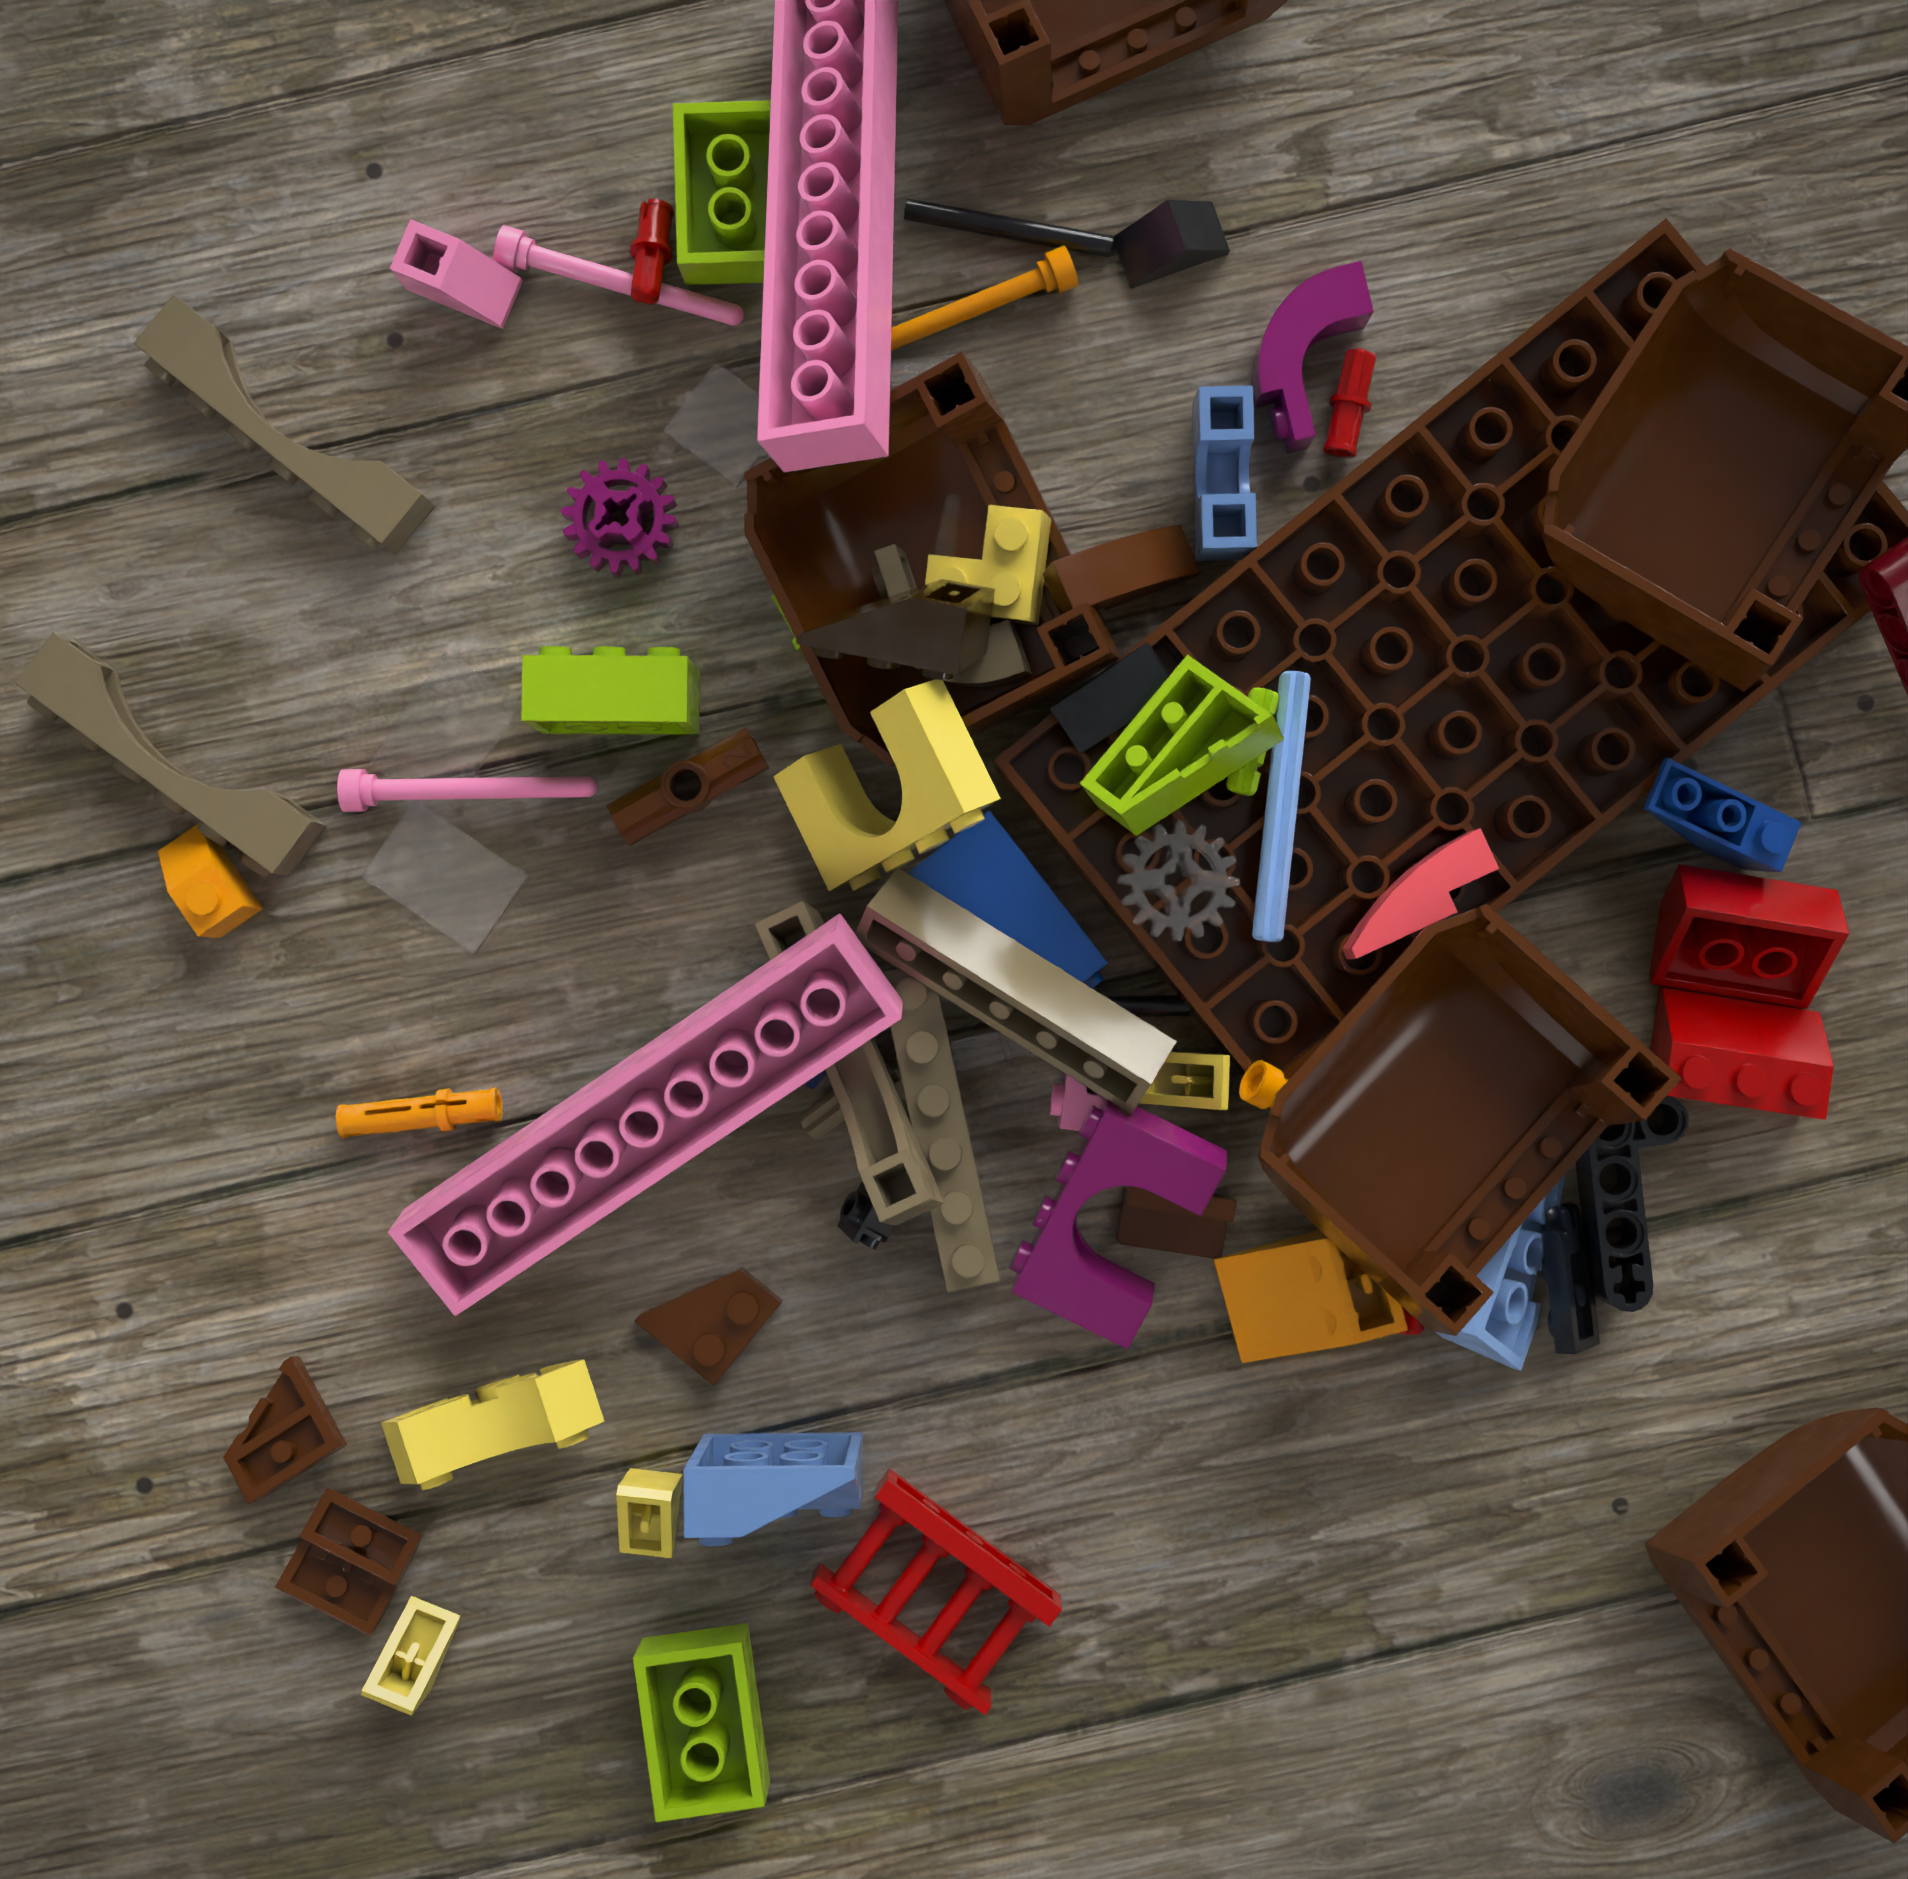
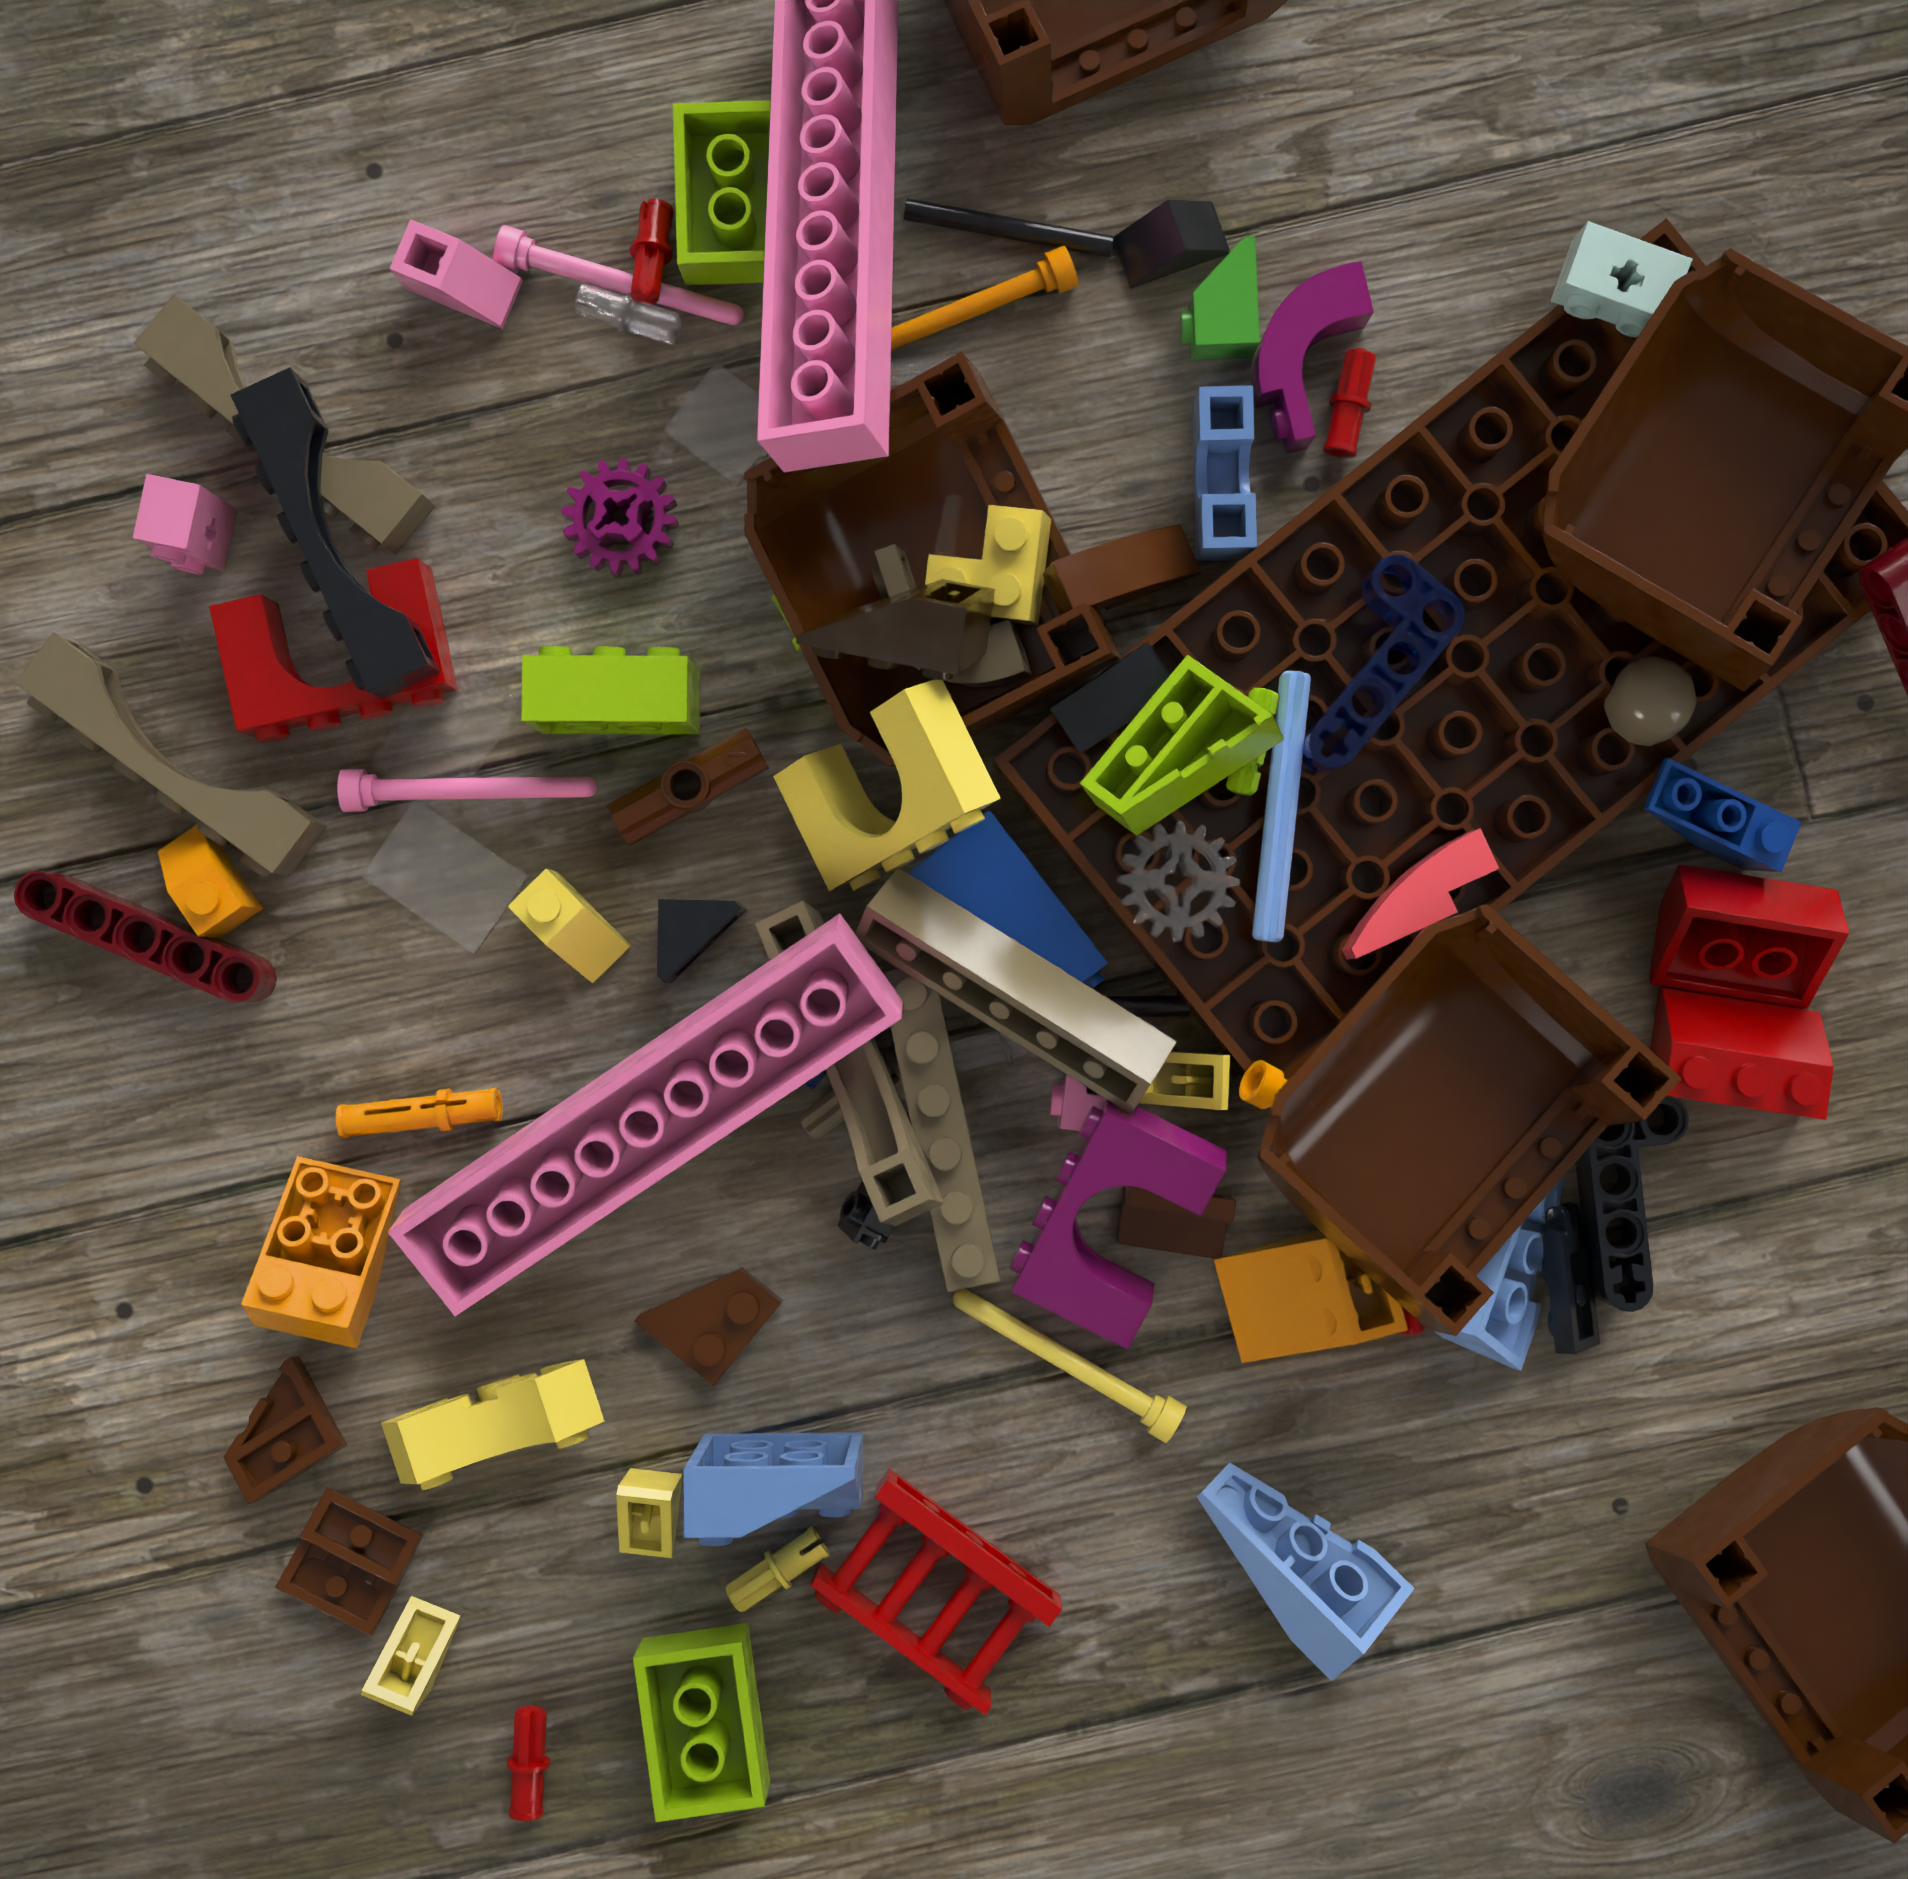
(122, 930): none -> dark red beam
(184, 524): none -> bright pink brick
(273, 697): none -> red arch
(290, 441): none -> black arch
(323, 1253): none -> light orange slope
(528, 1763): none -> red axle
(569, 925): none -> light yellow slope
(627, 314): none -> clear axle
(688, 930): none -> black slope
(775, 1571): none -> light yellow axle
(1157, 1413): none -> light yellow piece
(1224, 309): none -> bright green slope
(1317, 1584): none -> light blue wedge
(1375, 675): none -> clear blue beam
(1600, 260): none -> light aqua brick
(1650, 700): none -> dark tan hair

